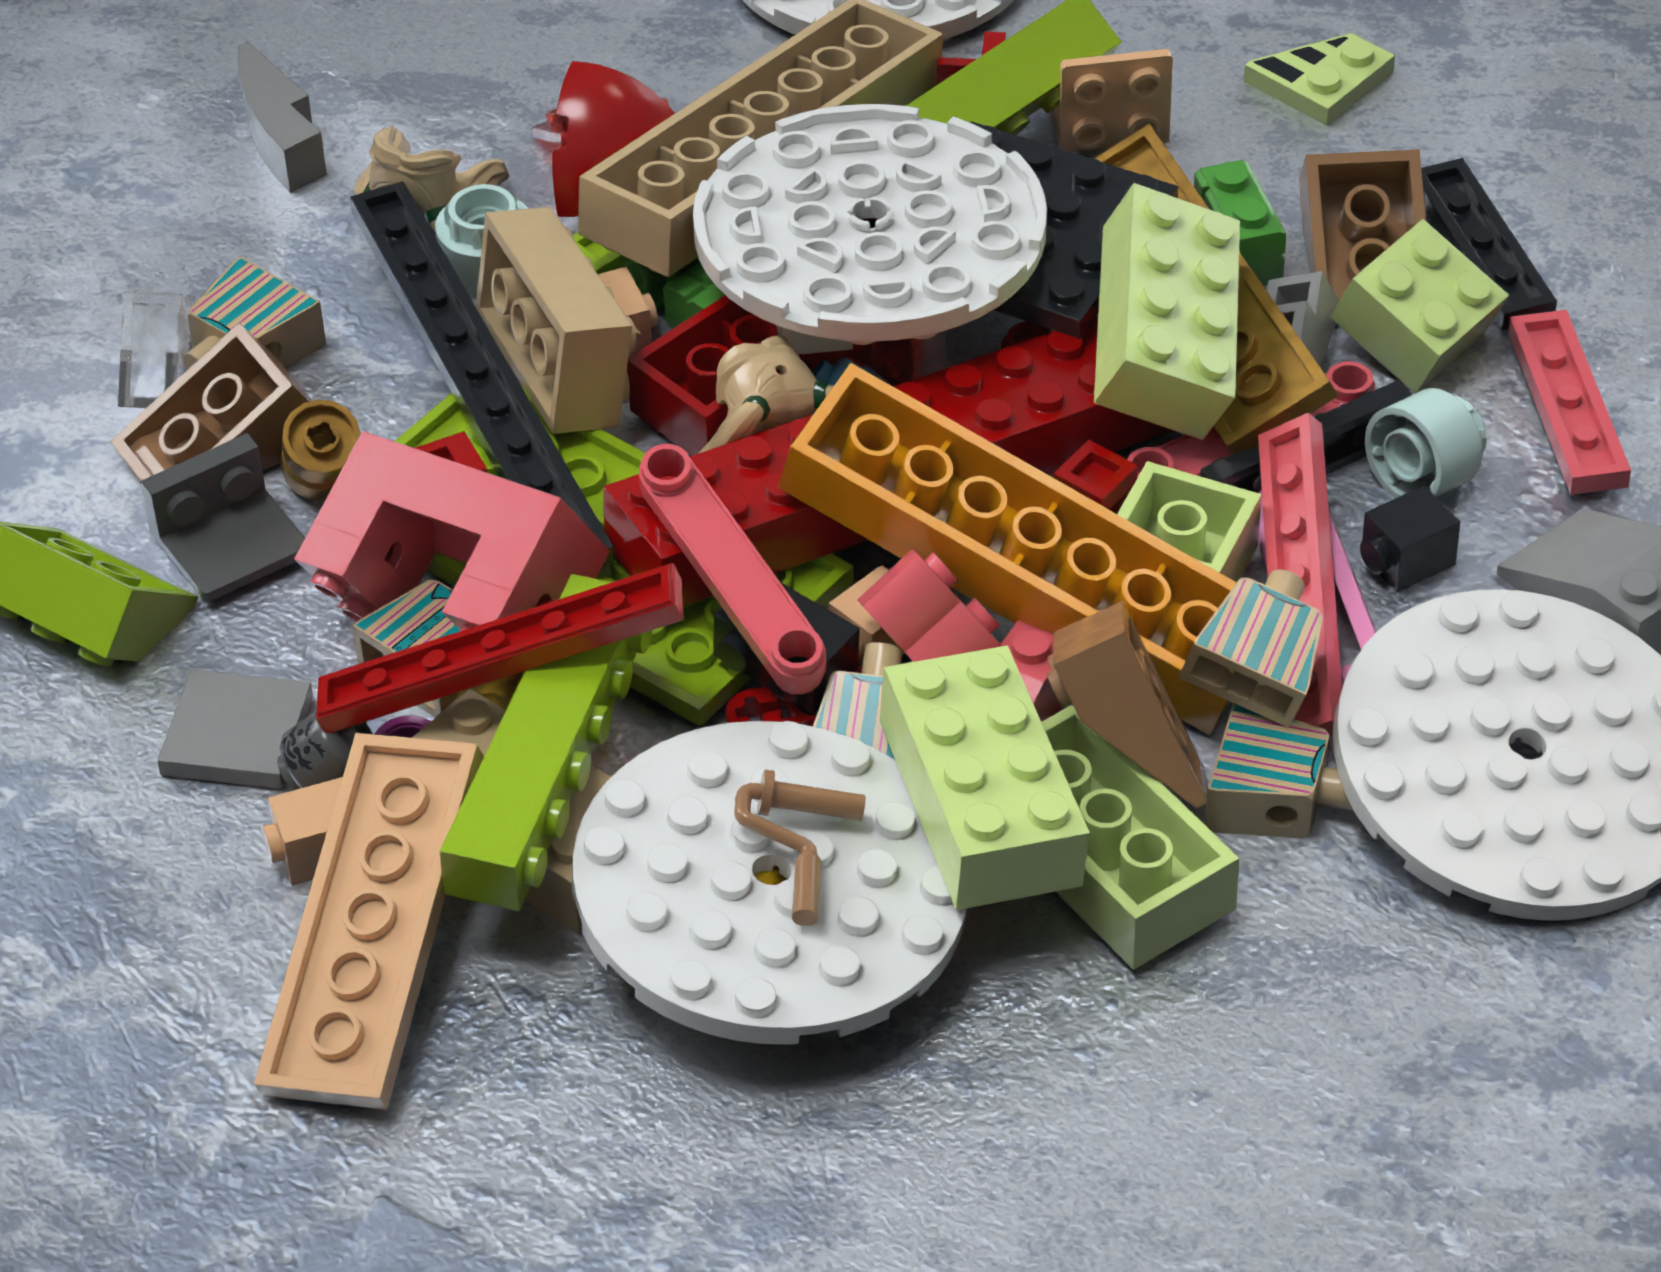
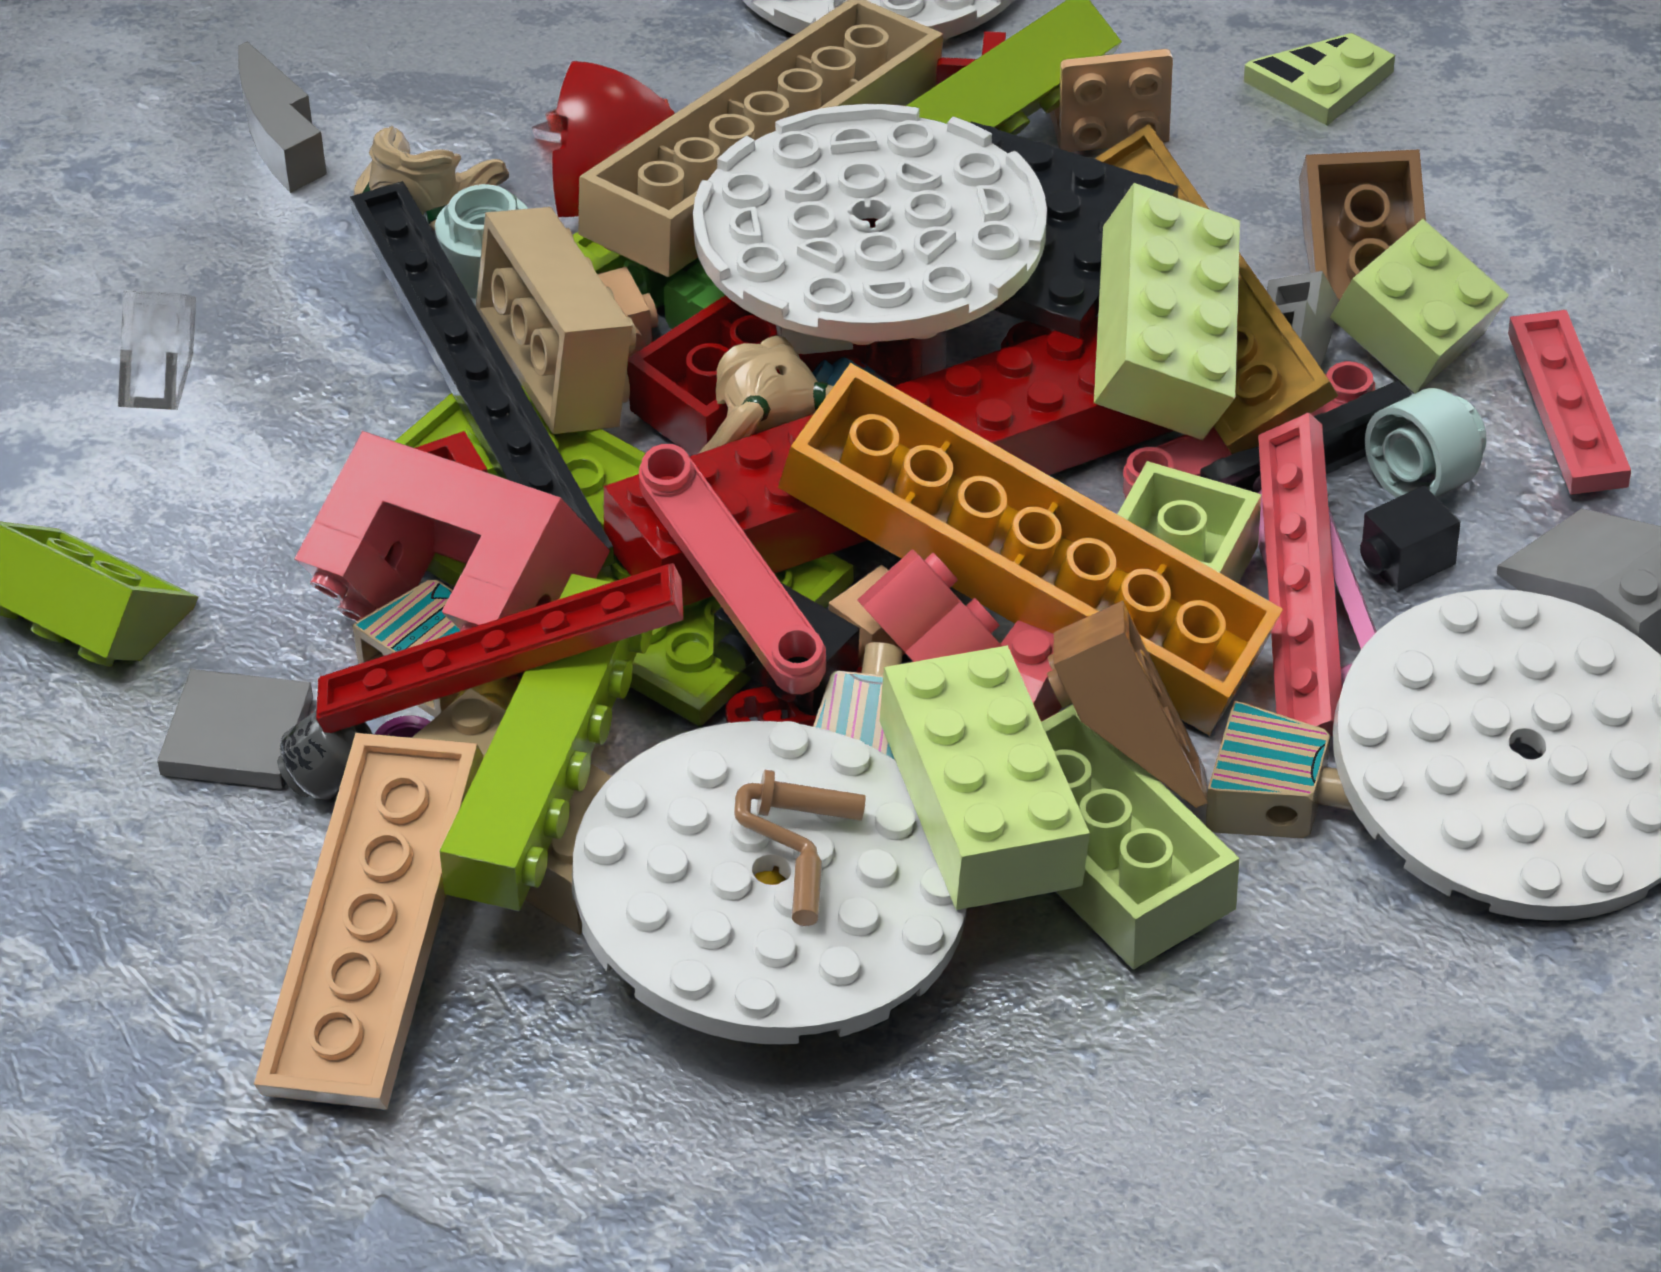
(220, 397): medium nougat slope -> none
(220, 519): dark grey bracket -> none
(267, 306): tan torso -> none
(300, 827): light nougat brick -> none
(312, 461): pearl gold wheel -> none
(1099, 475): red panel -> none
(1236, 192): bright green brick -> none
(1259, 647): tan torso -> none
(1476, 228): black plate -> none

